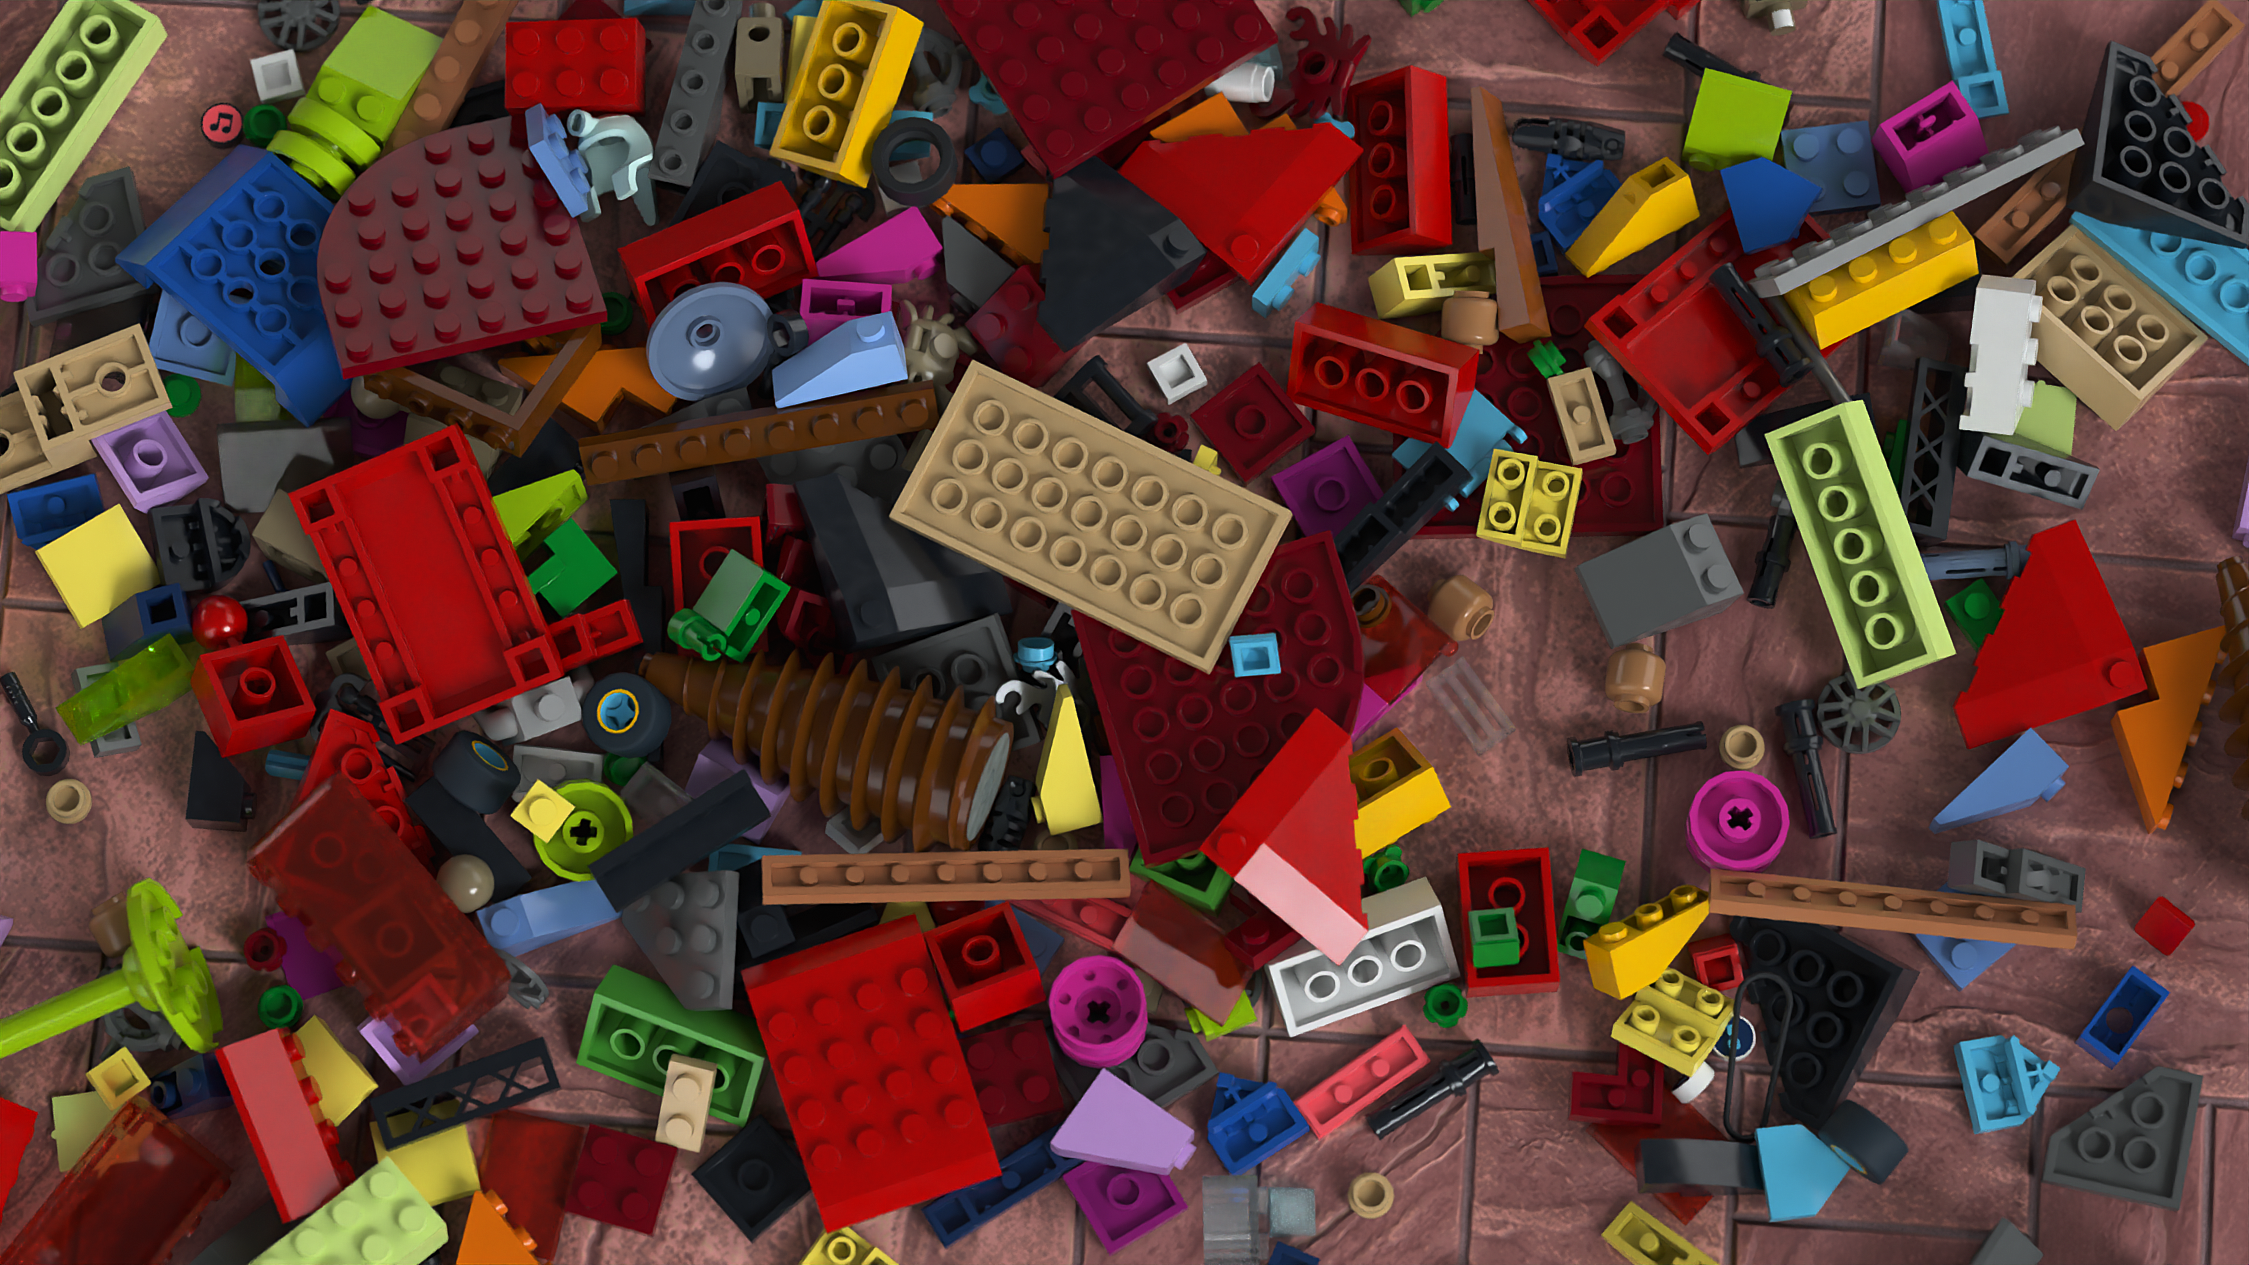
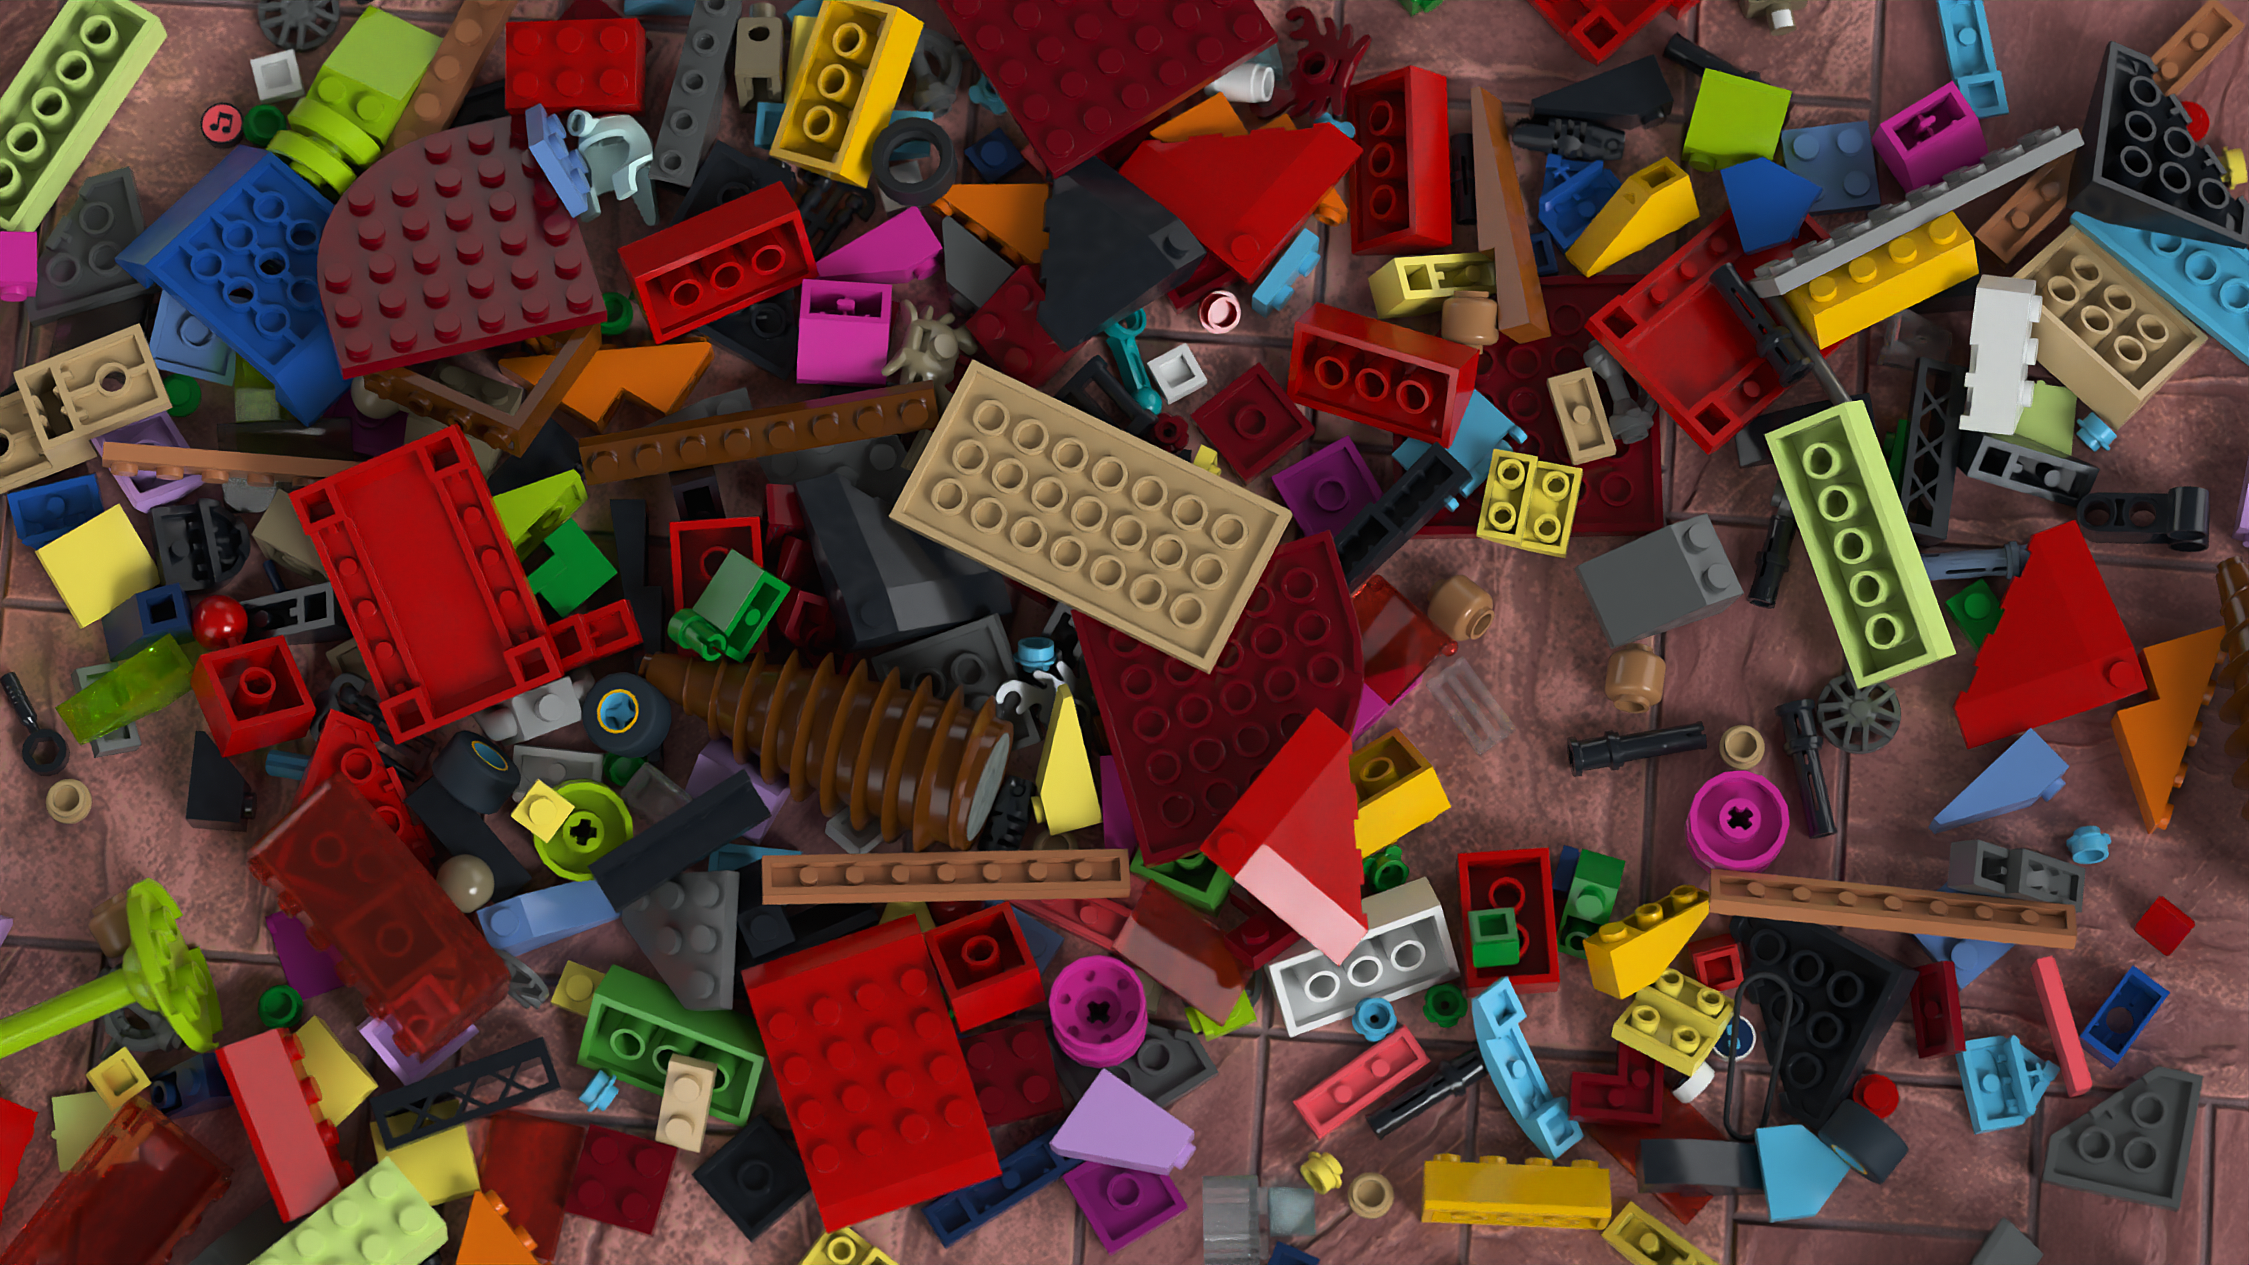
(218, 466): none -> nougat plate
(254, 945): dark red plate -> none
(577, 988): none -> light yellow plate
(599, 1091): none -> medium azure plate
(721, 354): sand blue dish -> none
(782, 344): black piece -> none
(846, 360): light blue slope -> none
(1130, 363): none -> teal piece
(1219, 311): none -> plate
(1251, 1122): blue slope -> none
(1255, 654): medium azure slope -> none
(1322, 1172): none -> light yellow plate
(1371, 605): reddish brown plate -> none
(1380, 1008): none -> medium azure plate
(1516, 1072): none -> medium azure slope
(1516, 1194): none -> yellow slope
(1547, 358): green plate -> none
(1565, 872): none -> dark blue tile
(1617, 98): none -> black slope
(1877, 1095): none -> red plate
(1937, 1011): none -> dark red plate
(2061, 1026): none -> coral tile
(2088, 845): none -> medium azure plate
(2095, 433): none -> medium azure plate
(2179, 520): none -> black piece
(2235, 165): none -> light yellow plate

